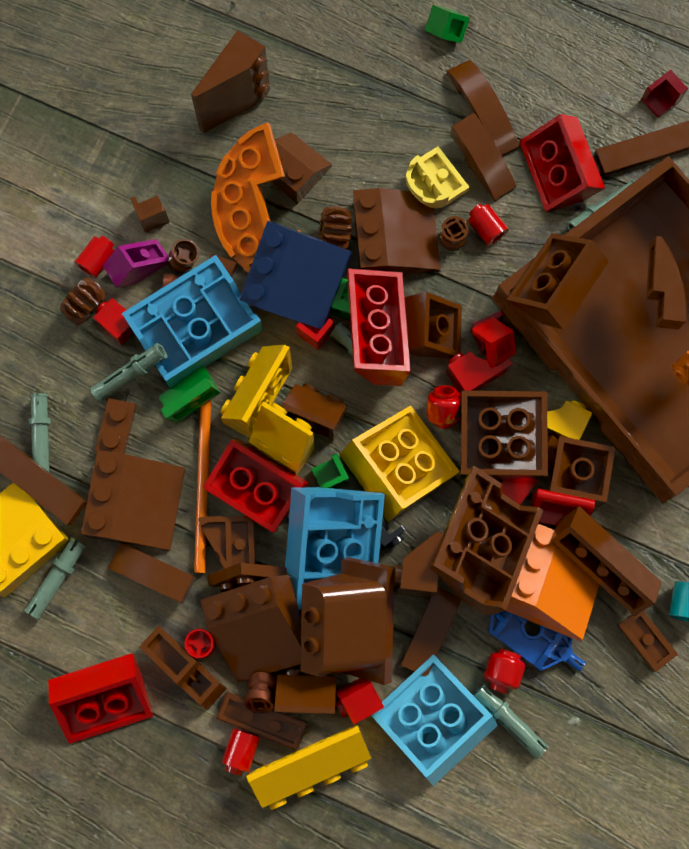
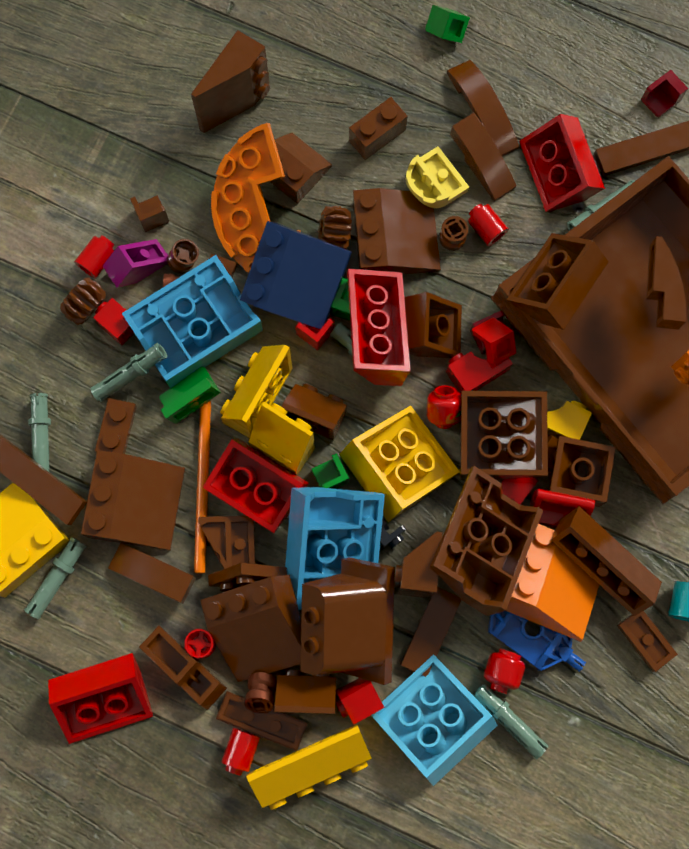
(377, 128): none -> reddish brown brick

